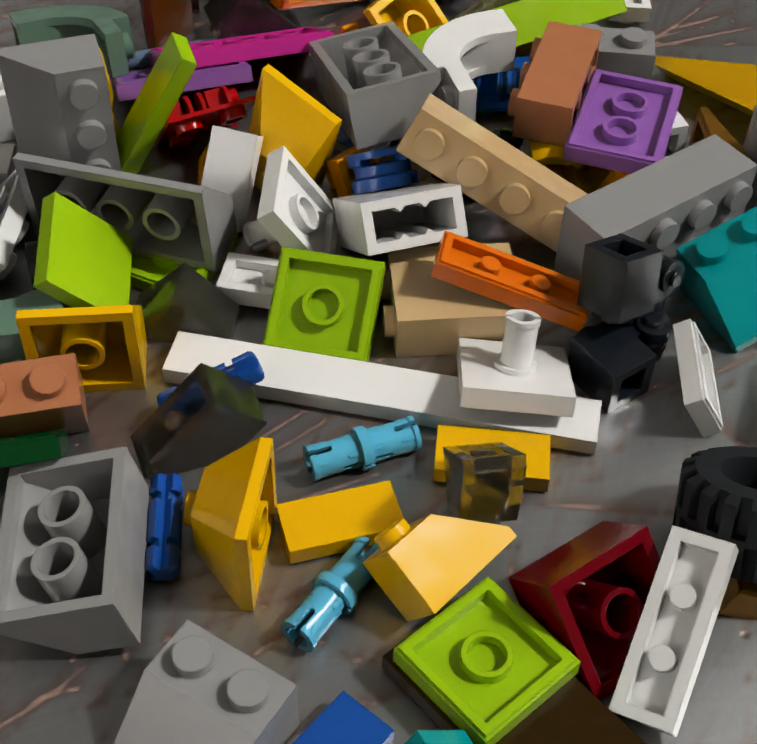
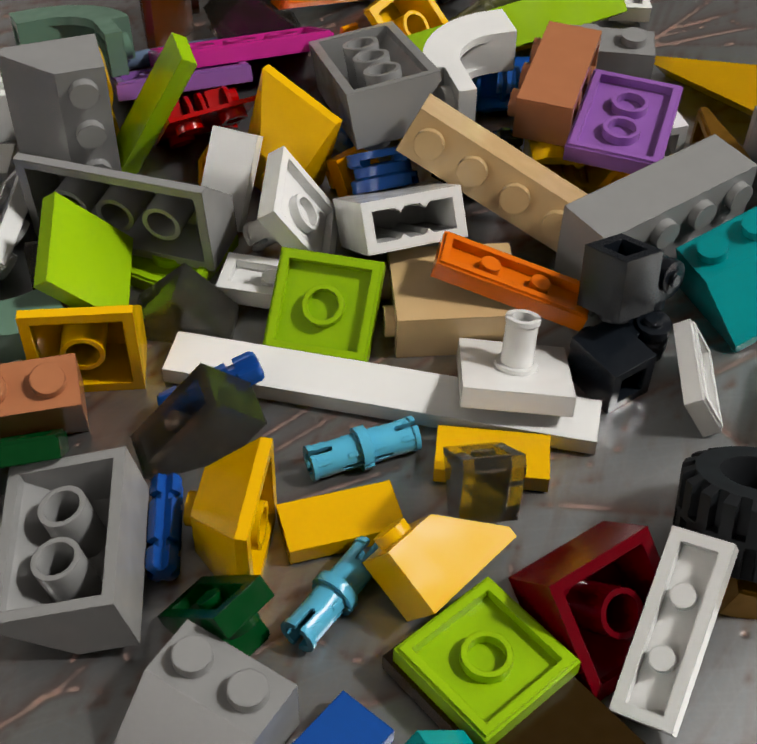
(225, 608): none -> dark green slope

